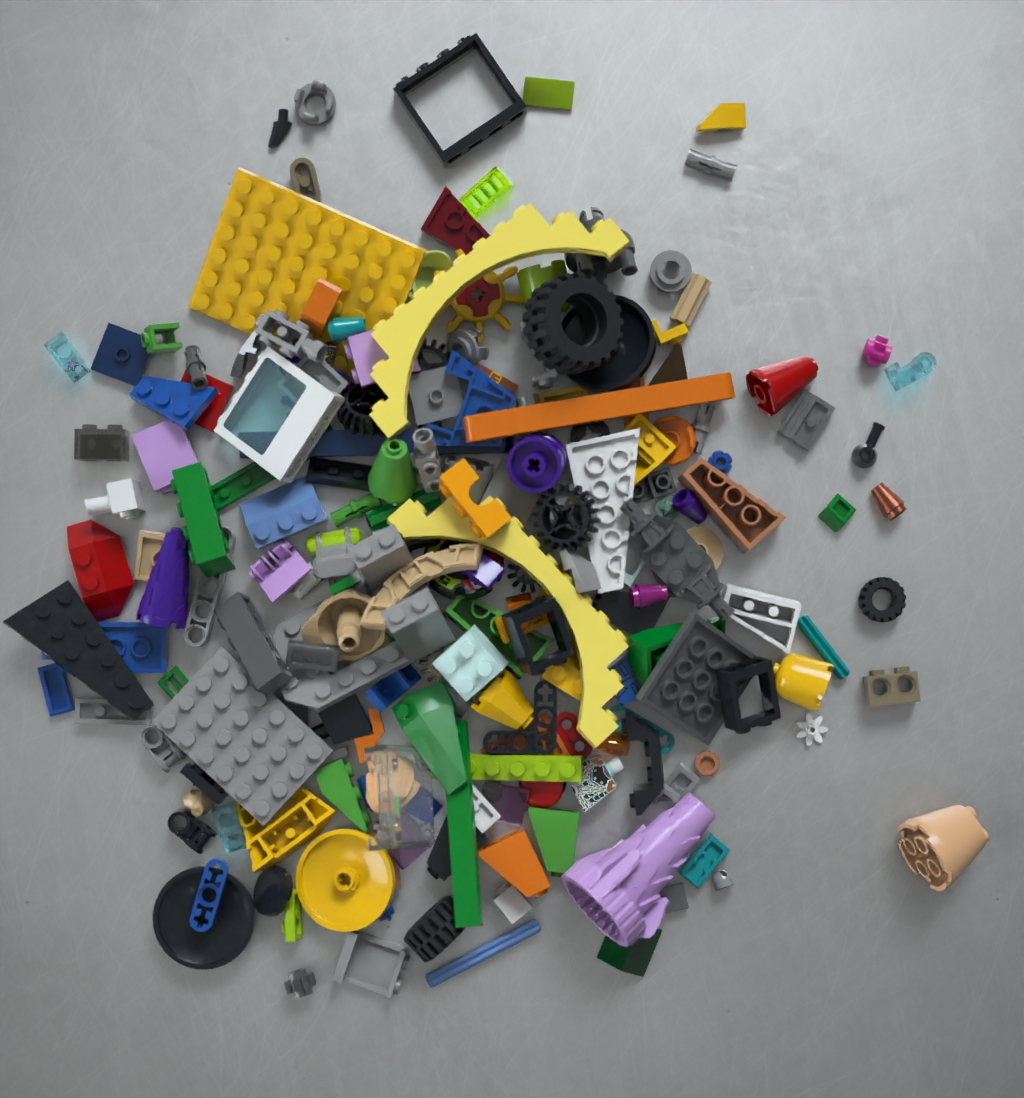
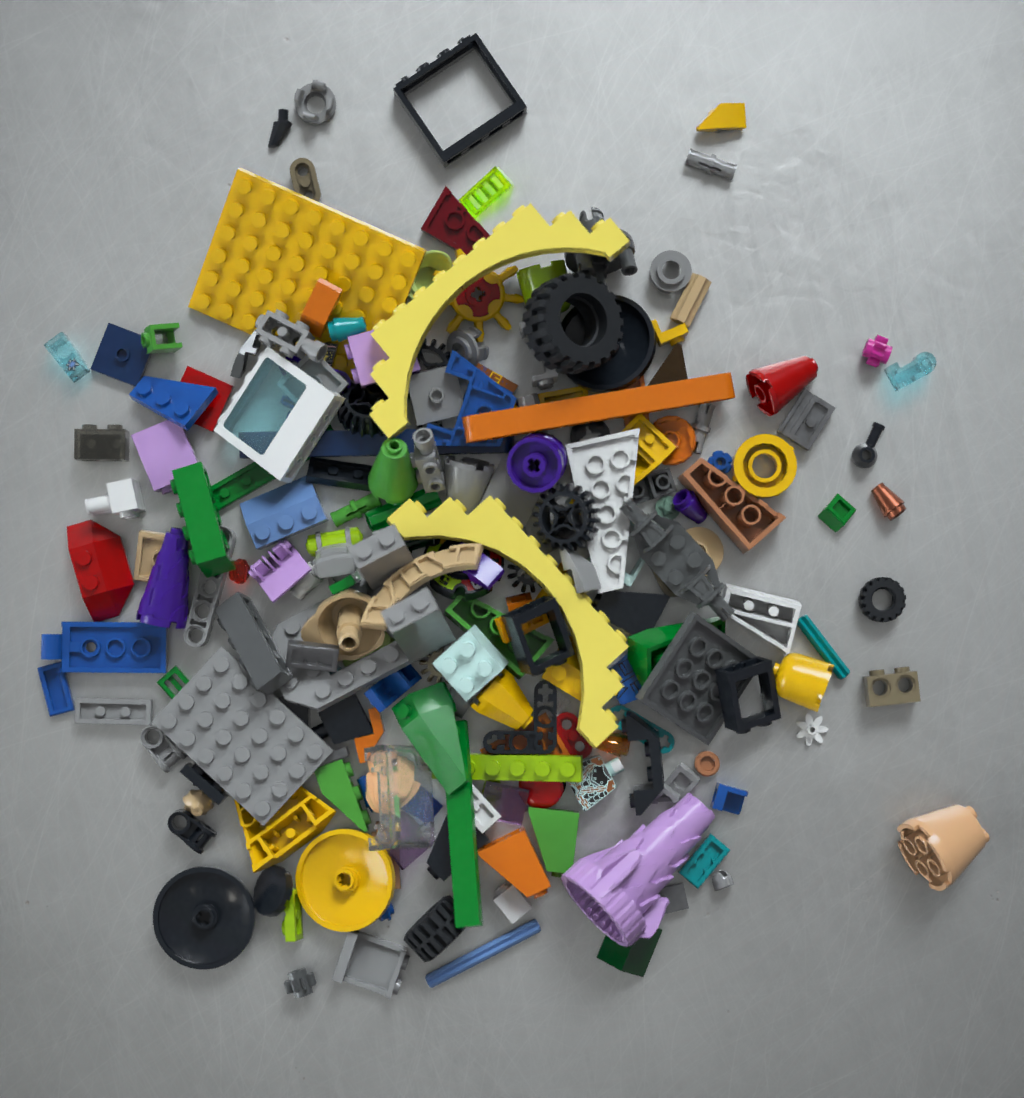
(75, 641): black wing -> none
(195, 367): dark grey pin -> none
(210, 915): blue beam -> none
(229, 827): clear light blue leg -> none
(241, 573): none -> clear red plate
(485, 519): light orange arch -> none
(548, 93): lime slope -> none
(647, 595): magenta cone -> none
(728, 798): none -> blue panel
(781, 454): none -> yellow piece

